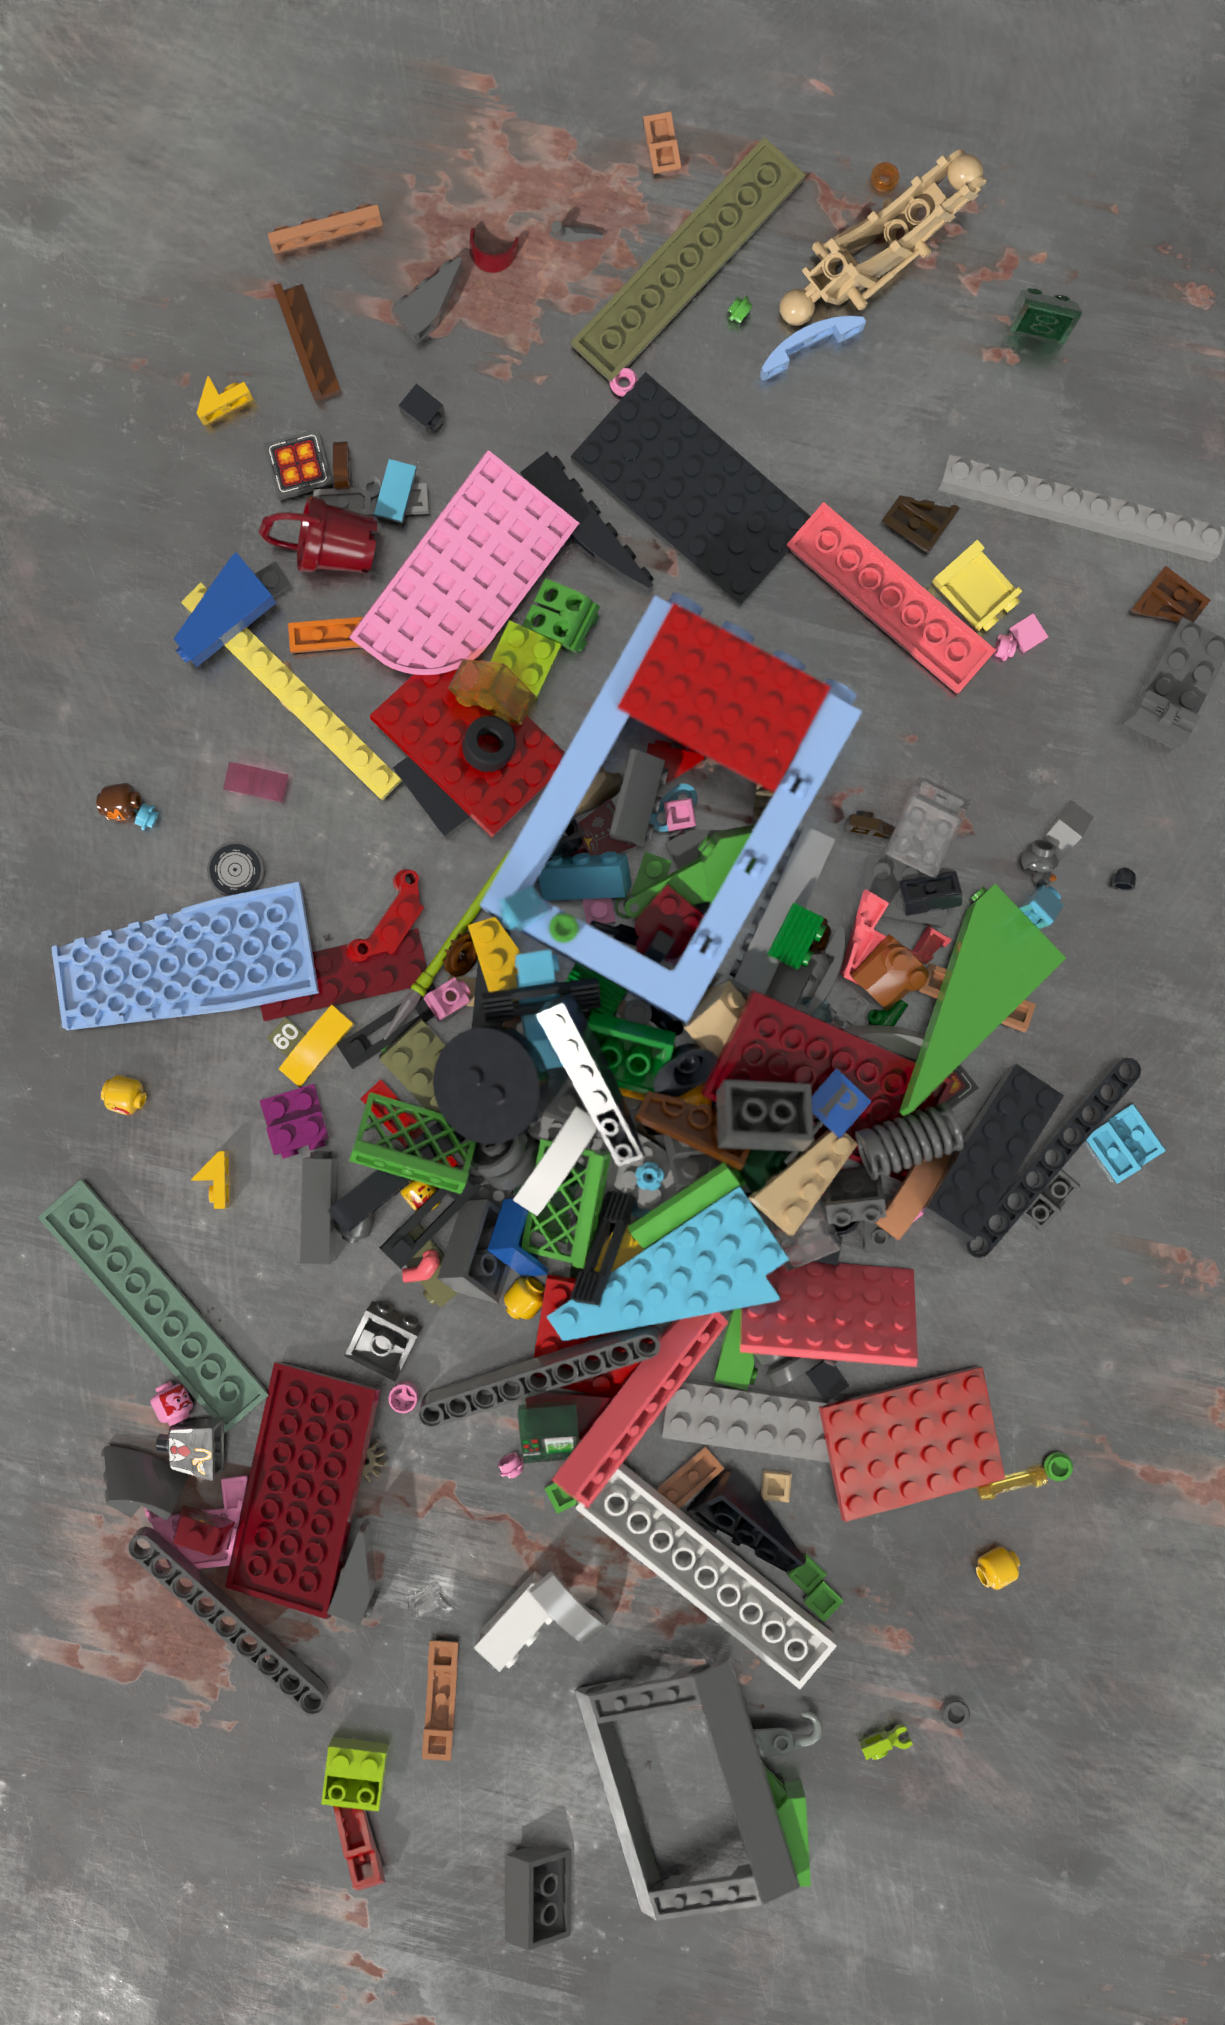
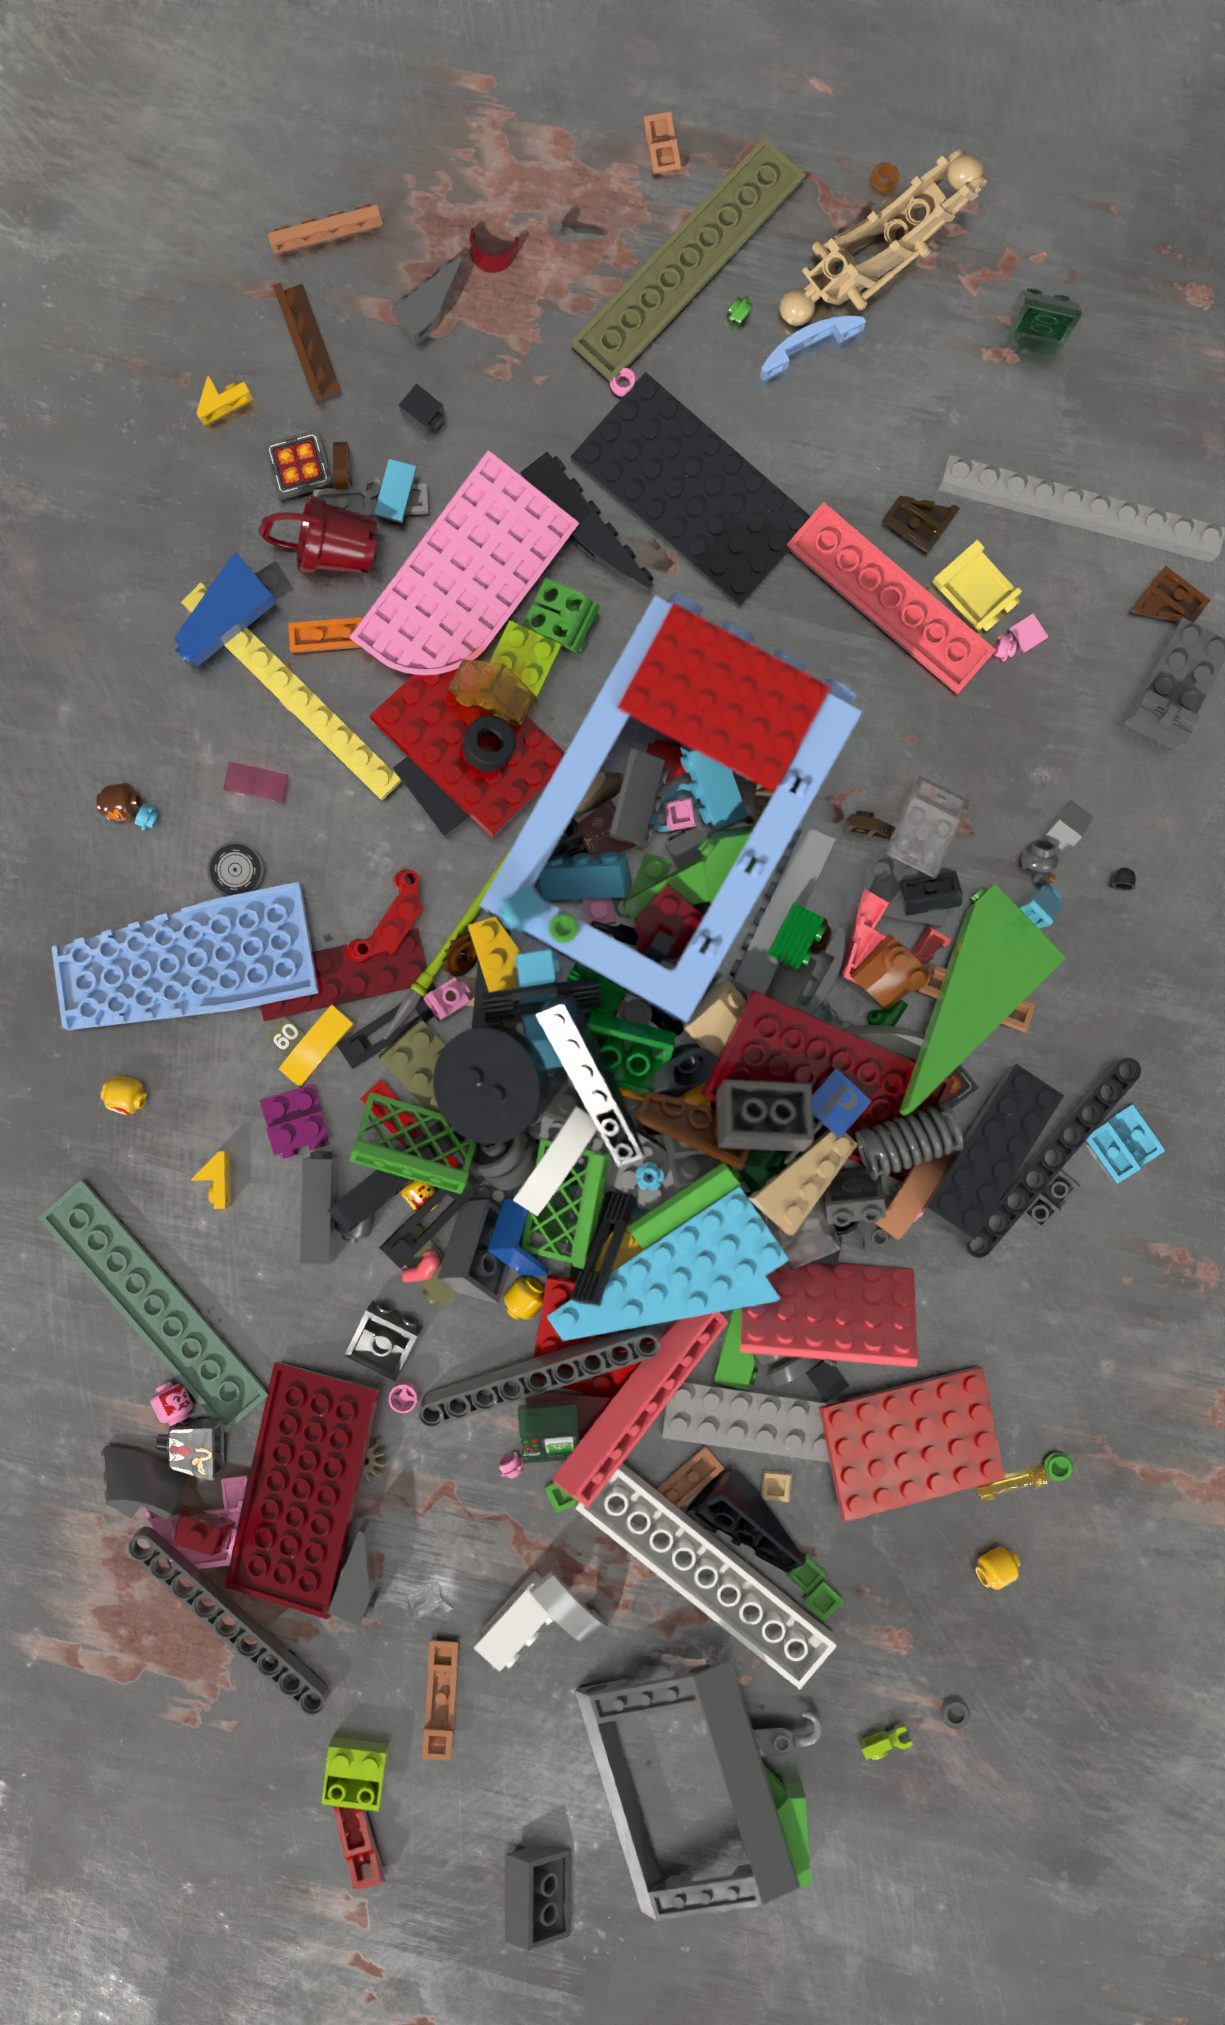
(714, 788): none -> medium azure brick

